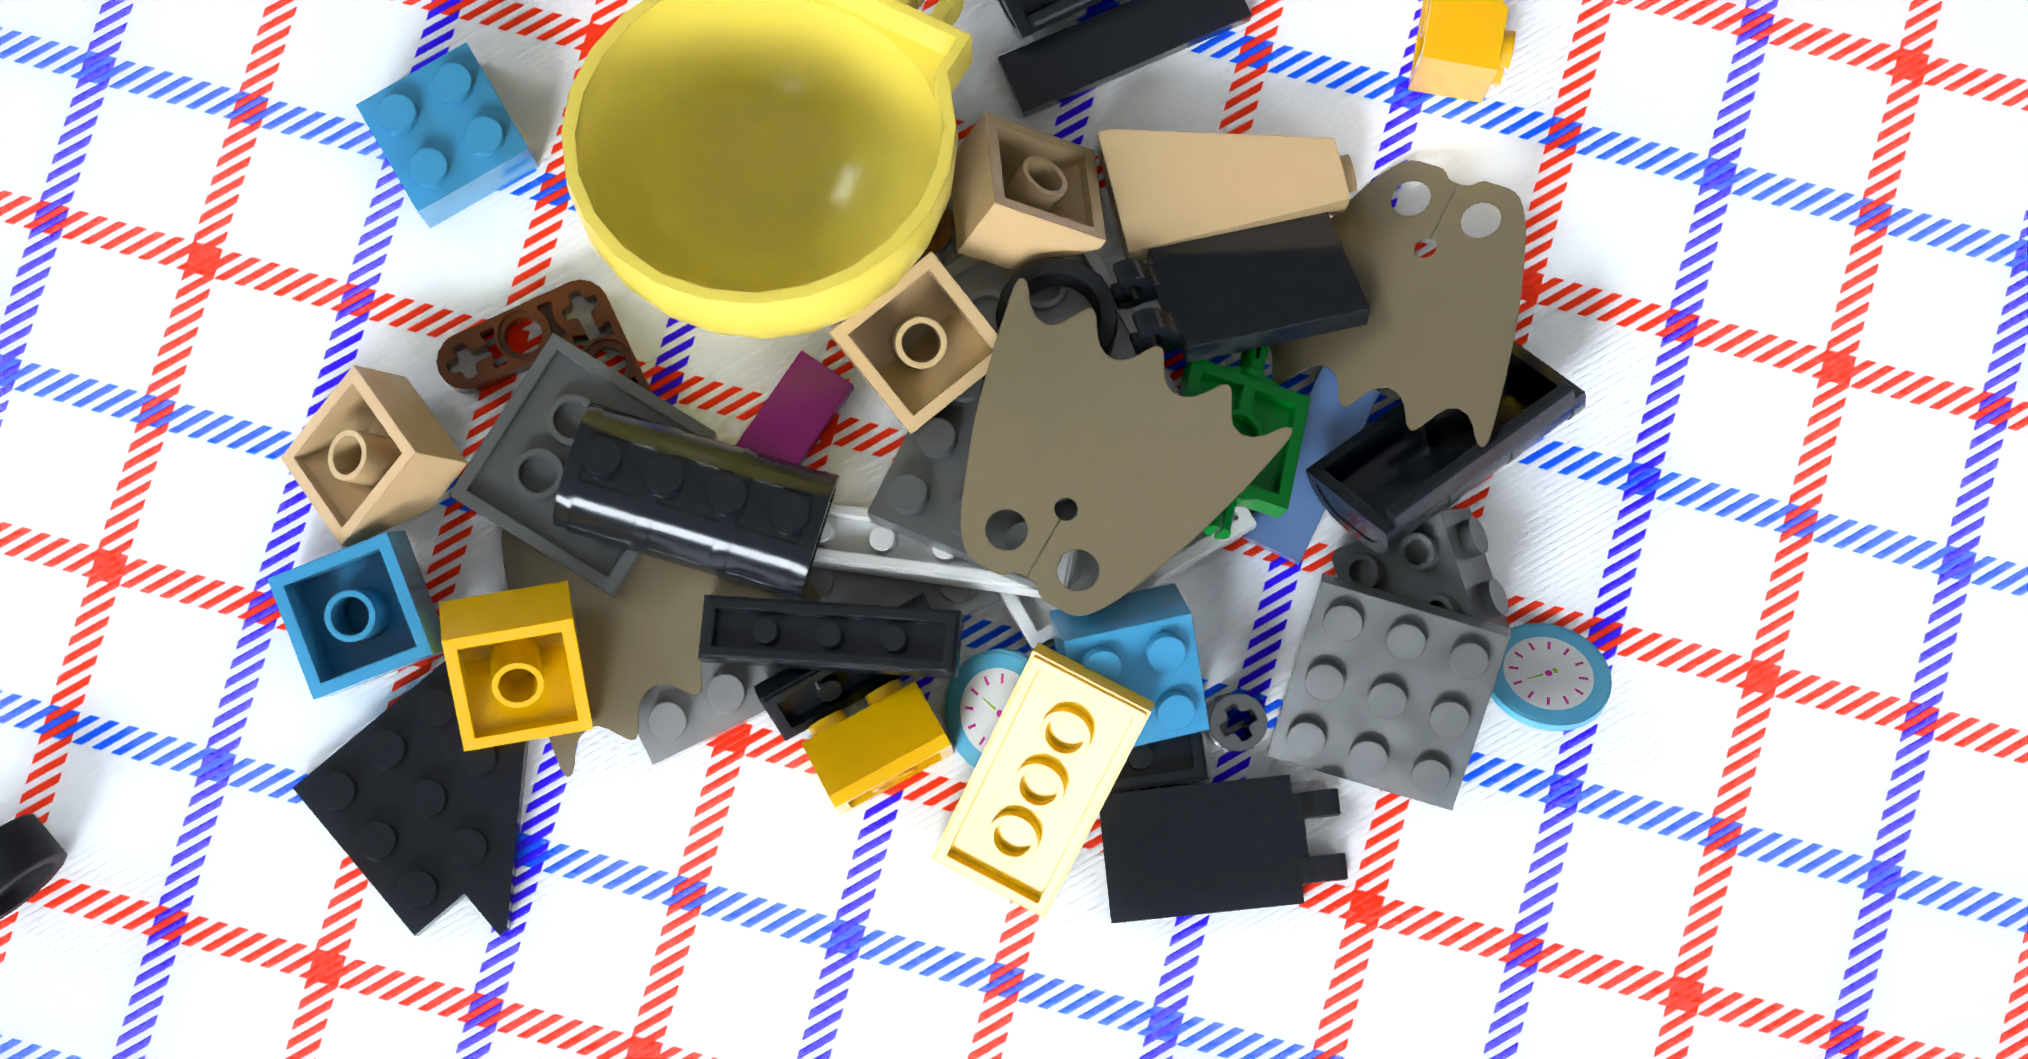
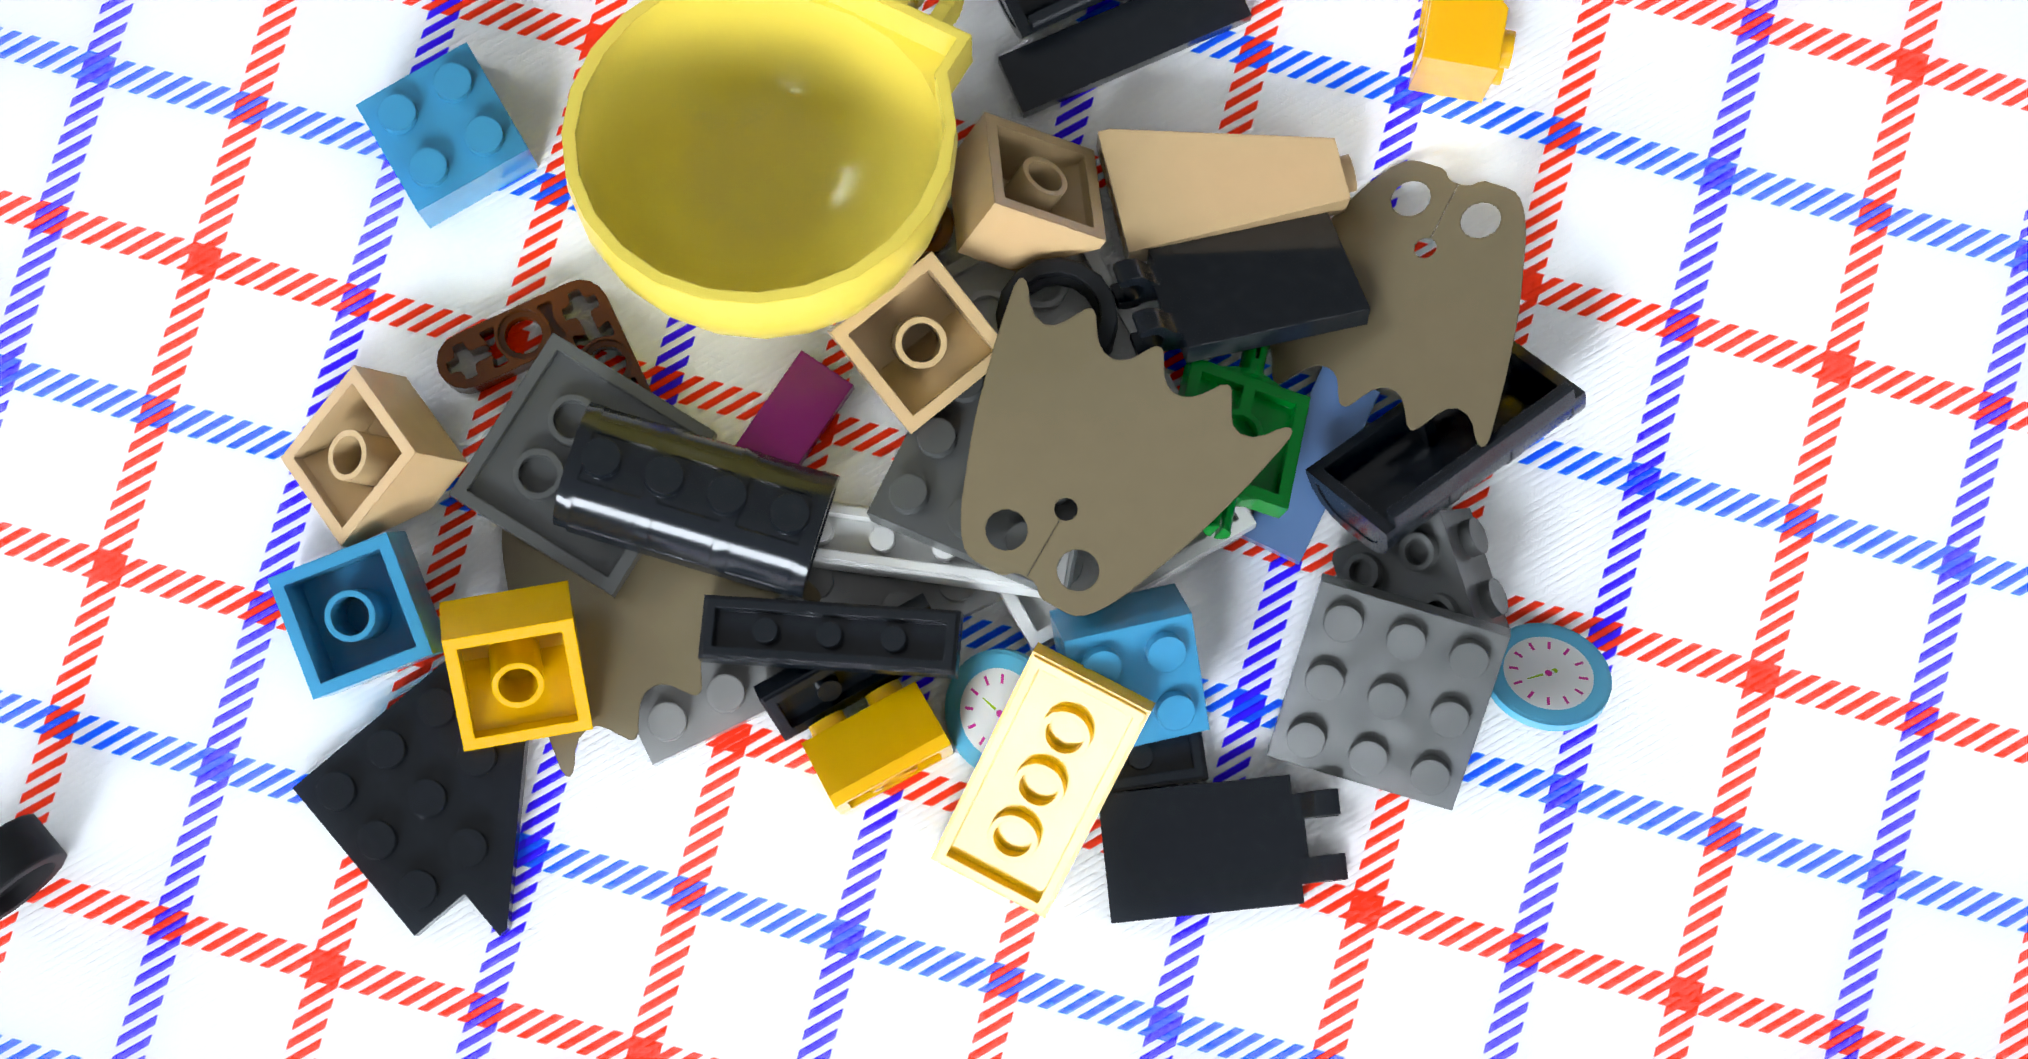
(1253, 728): dark grey bush -> none

